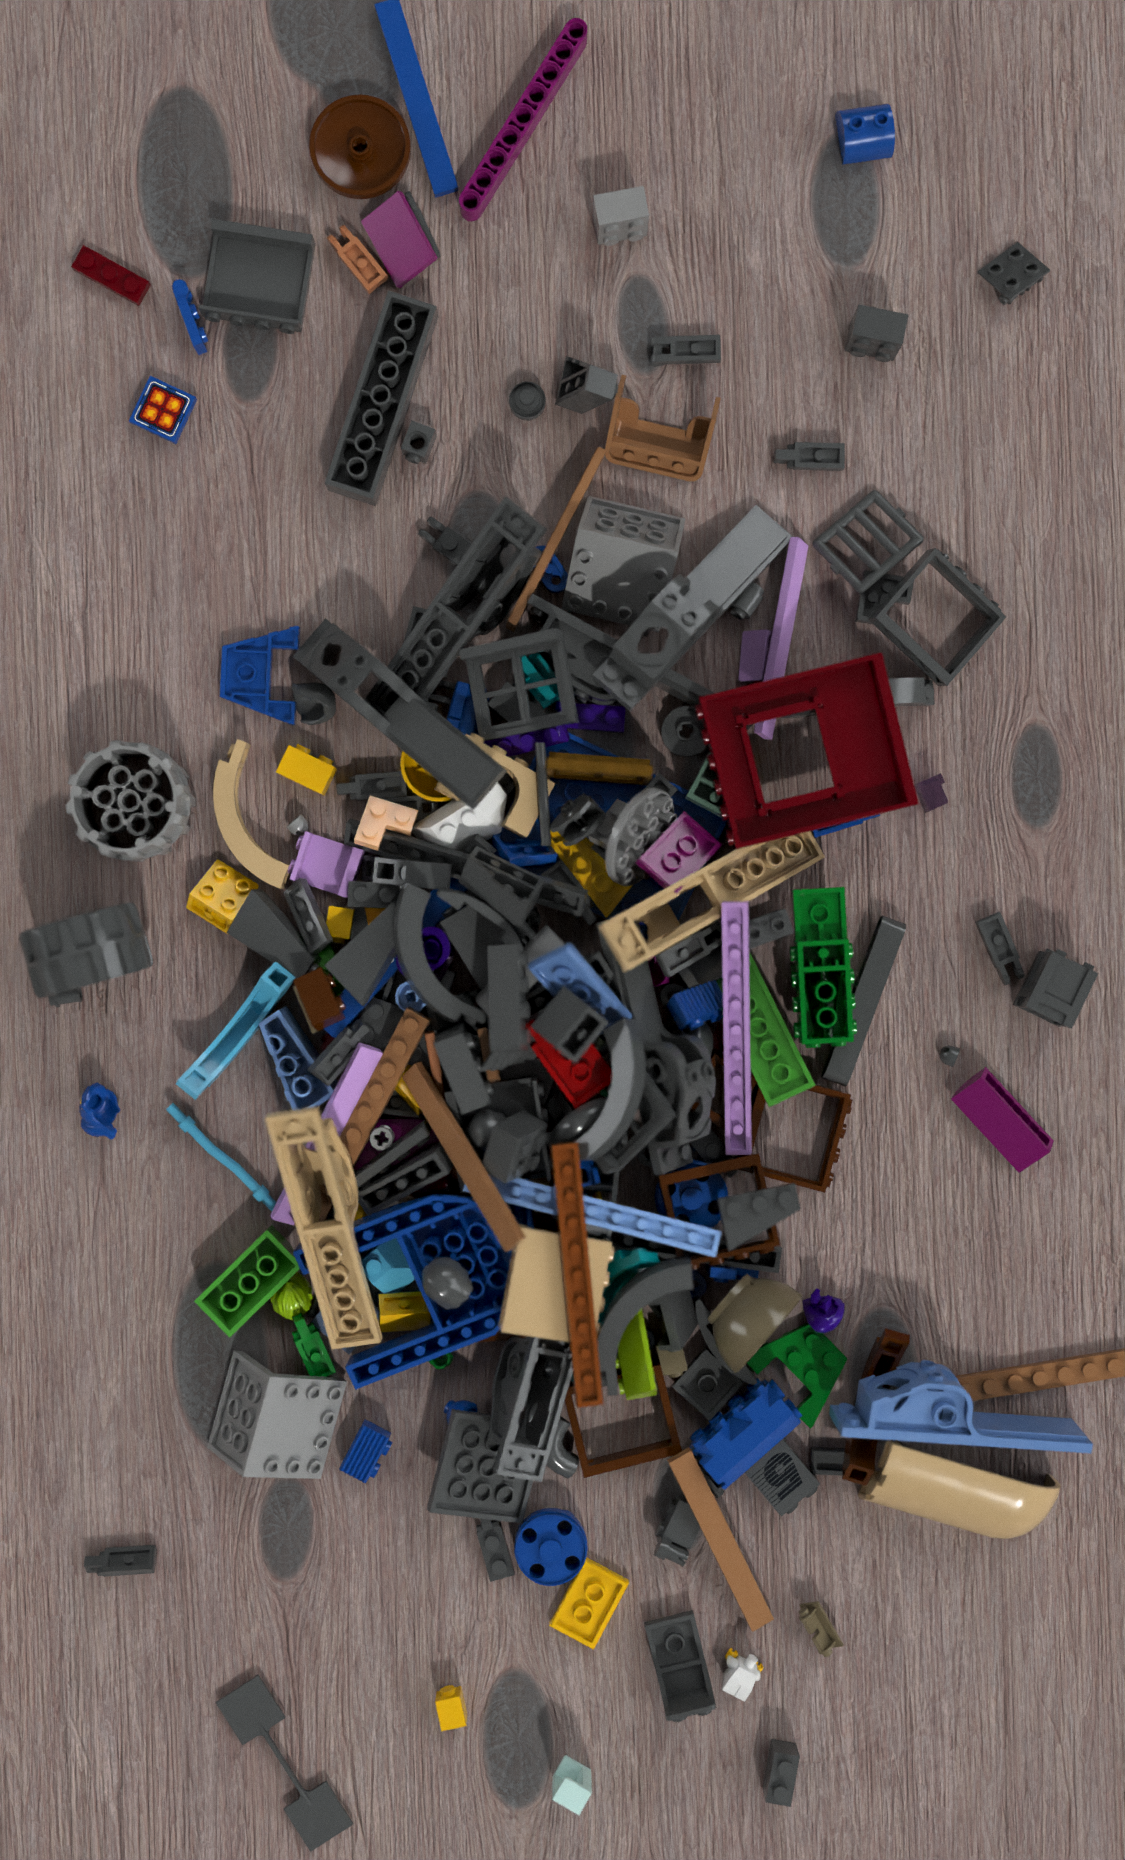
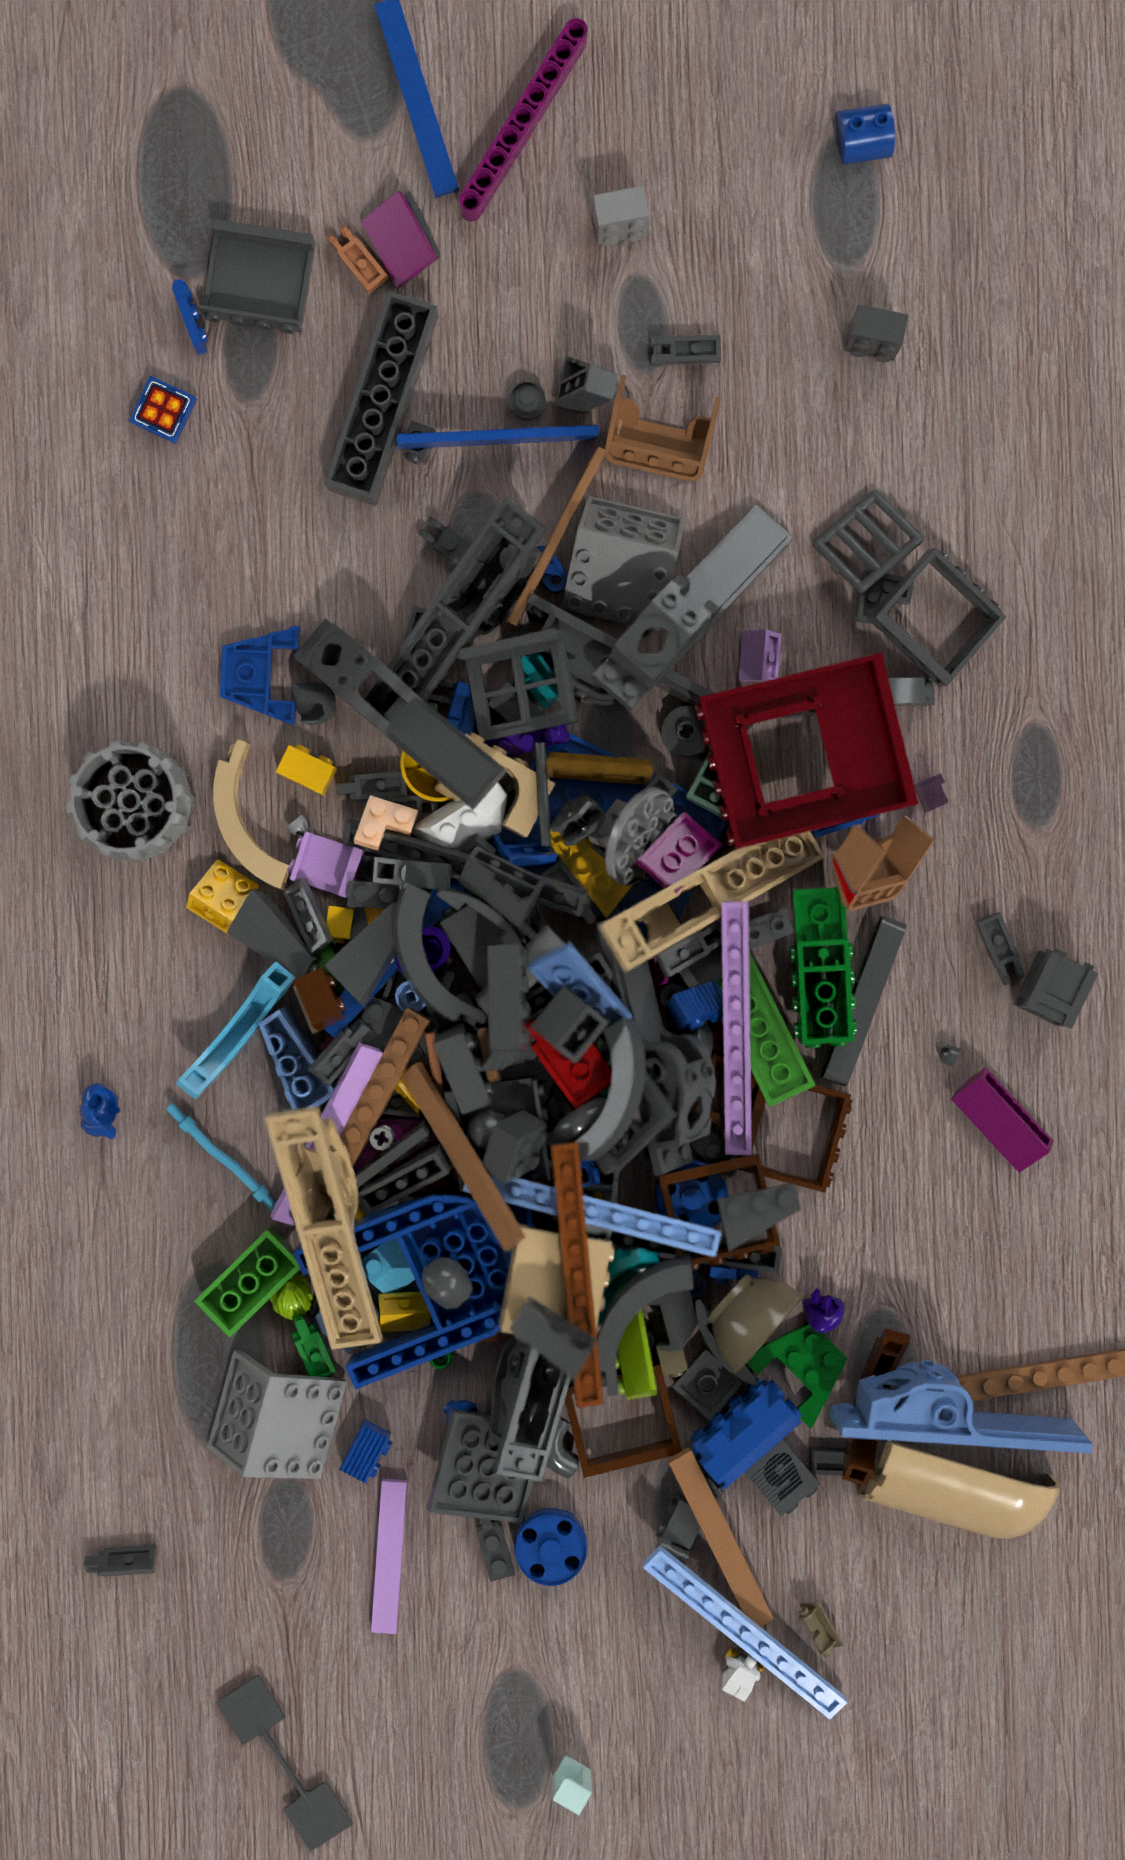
(66, 997): dark grey pin -> none
(85, 949): dark grey wheel -> none
(111, 275): dark red plate -> none
(360, 146): reddish brown dish -> none
(389, 1556): none -> lavender tile
(451, 1708): yellow brick -> none
(496, 436): none -> blue tile
(553, 1337): none -> dark grey wedge
(589, 1603): yellow tile -> none
(597, 717): dark purple plate -> none
(680, 1666): dark grey bracket -> none
(744, 1632): none -> light blue plate
(747, 602): dark grey brick -> none
(781, 1772): dark grey brick -> none
(784, 621): lavender tile -> none
(812, 456): dark grey hinge -> none
(878, 870): none -> medium nougat windscreen
(1013, 272): dark grey hinge -> none

